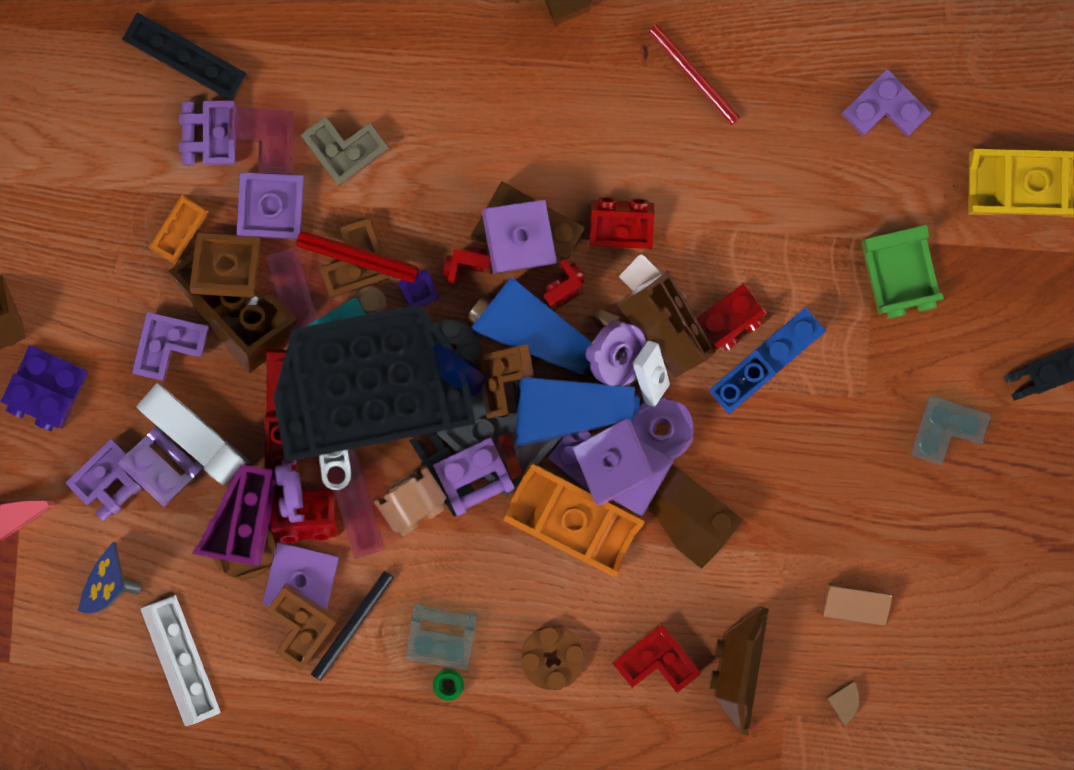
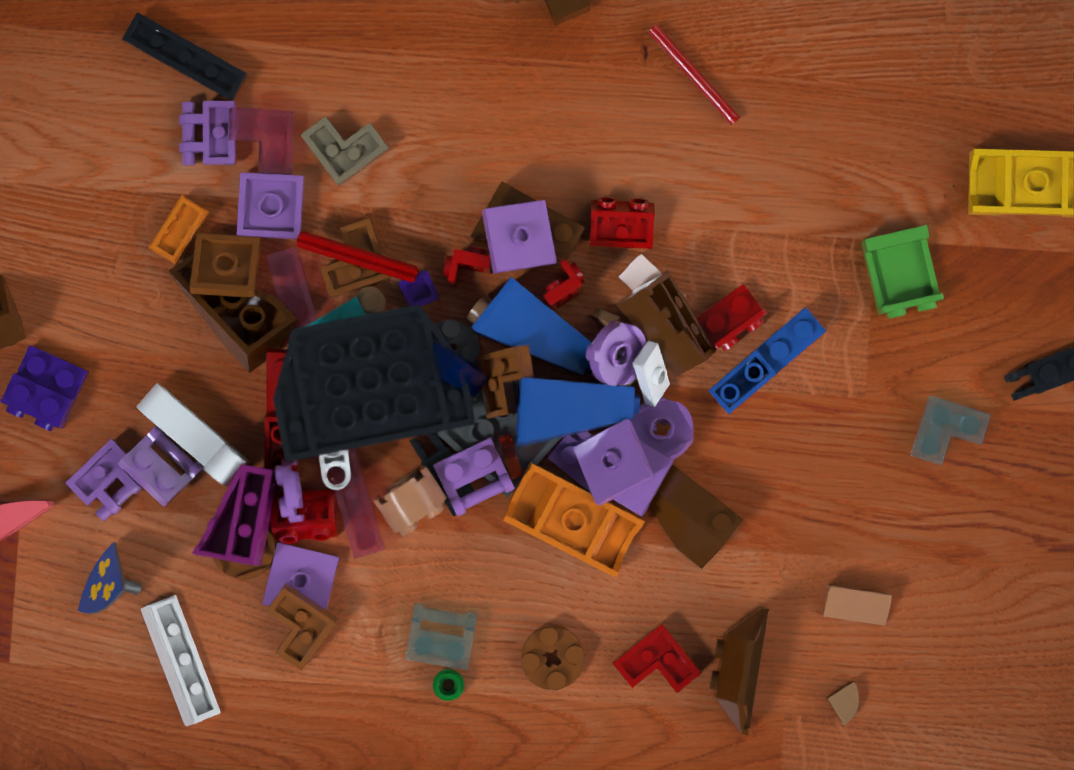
(161, 337): medium lavender plate -> none
(352, 625): black bar -> none
(888, 98): medium lavender plate -> none

